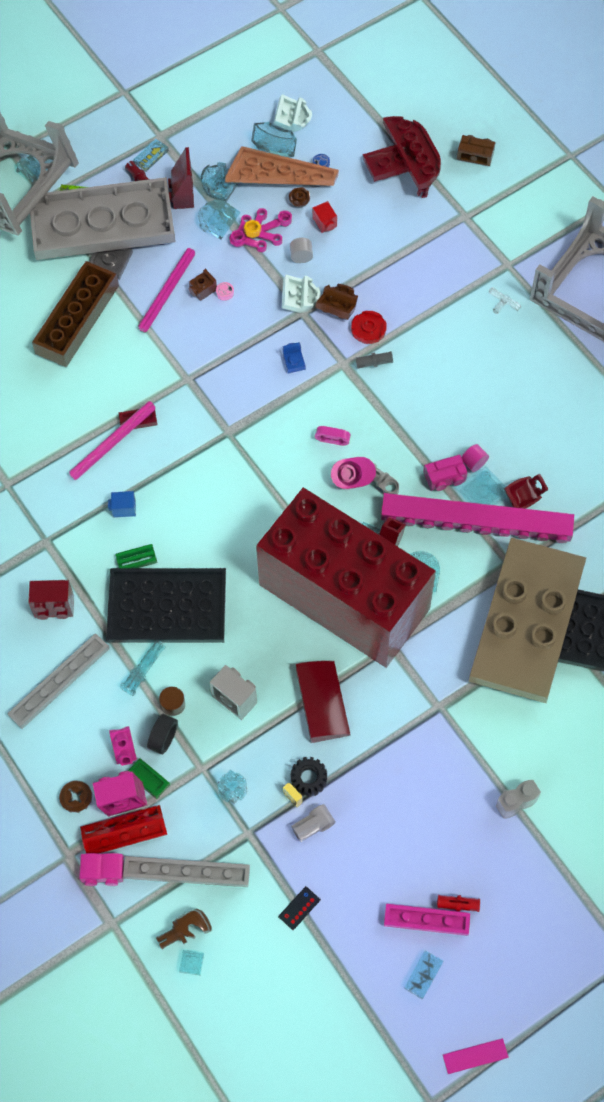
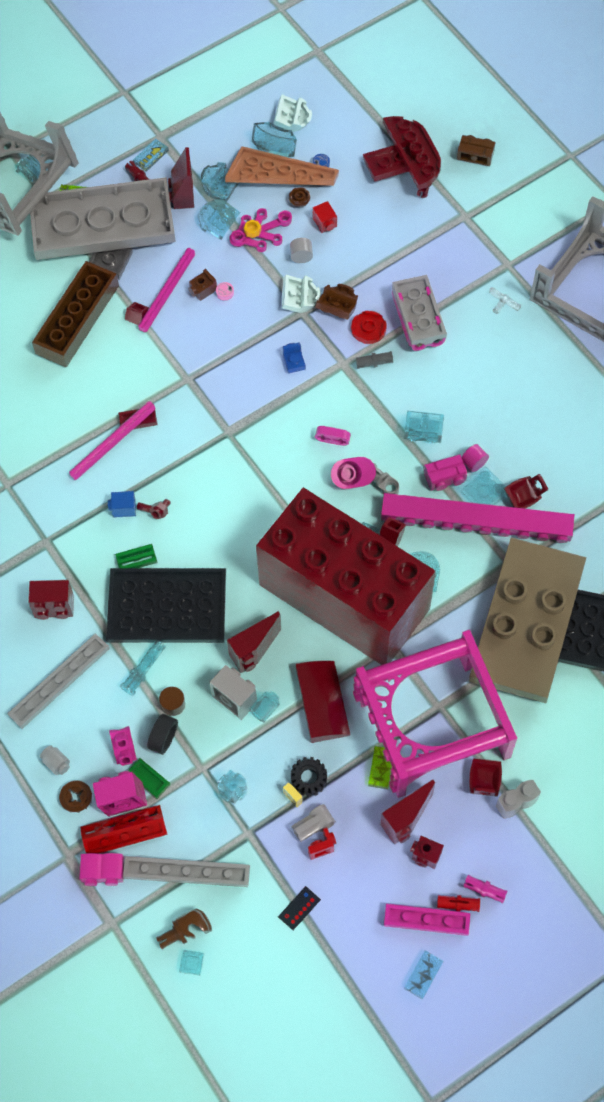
(55, 760): none -> light grey brick
(135, 313): none -> dark red slope
(158, 510): none -> dark red piece
(252, 643): none -> dark red slope
(265, 706): none -> clear light blue brick
(320, 848): none -> red bracket
(380, 770): none -> clear neon green tile
(403, 816): none -> dark red slope
(408, 769): none -> dark pink arch
(418, 312): none -> light grey piece
(424, 426): none -> clear light blue brick
(426, 852): none -> dark red brick
(475, 1056): dark pink sticker -> none
(485, 777): none -> dark red piece
(485, 889): none -> dark pink pin

